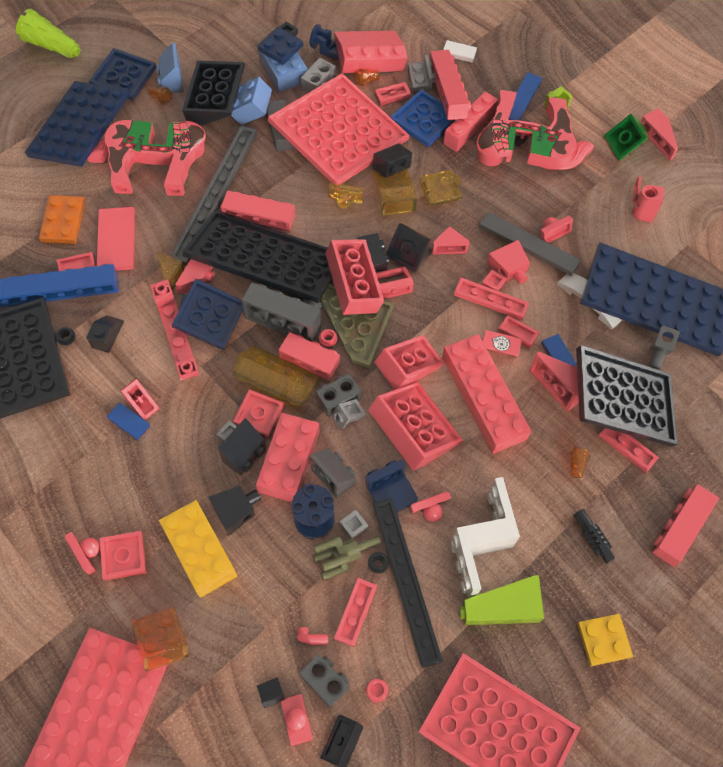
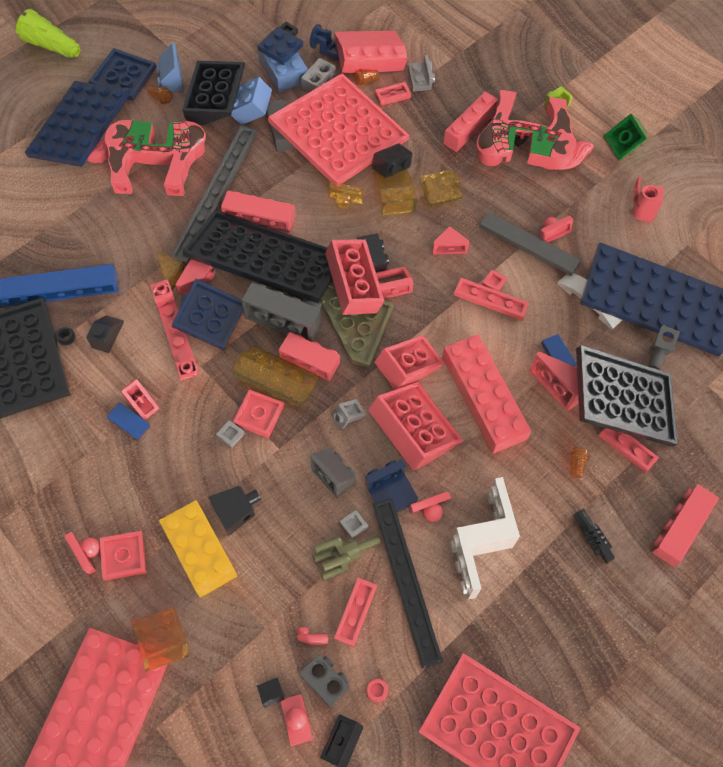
(62, 219): orange plate -> none
(76, 261): coral tile -> none
(116, 237): coral tile -> none
(242, 447): black slope -> none
(288, 457): coral brick -> none
(313, 511): dark blue piece -> none
(328, 333): coral plate -> none
(335, 390): dark grey brick -> none
(378, 556): black plate -> none
(408, 247): black bracket -> none
(423, 118): blue plate -> none
(449, 85): coral brick -> none
(461, 51): white tile -> none
(502, 343): coral slope -> none
(505, 605): lime slope -> none
(510, 262): coral torso -> none
(515, 328): coral tile -> none
(524, 95): blue tile -> none
(604, 640): yellow plate -> none
(660, 132): coral slope -> none

